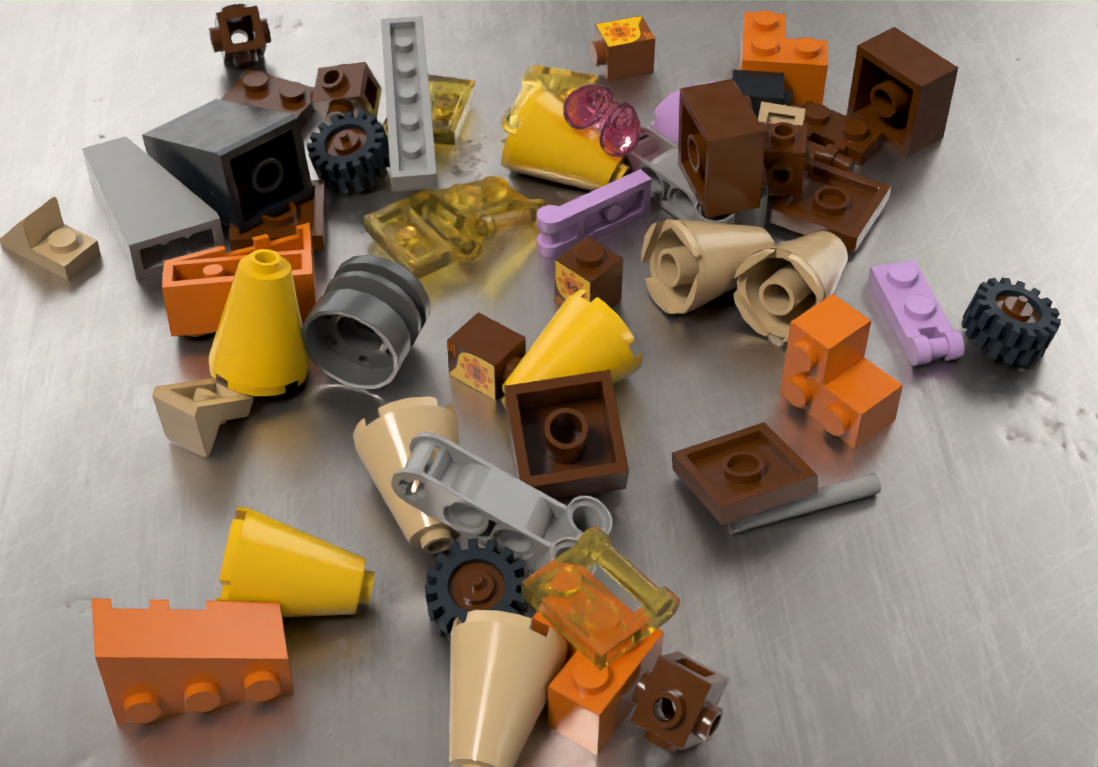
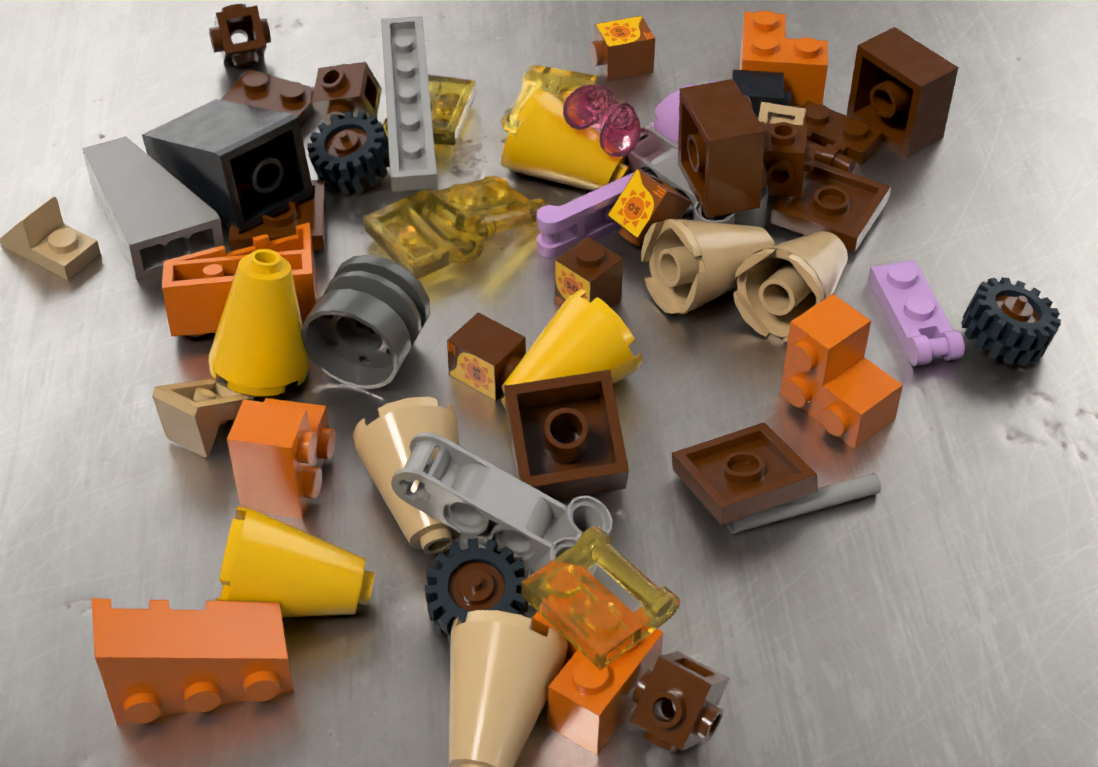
(279, 454): none -> orange brick
(645, 203): none -> brick

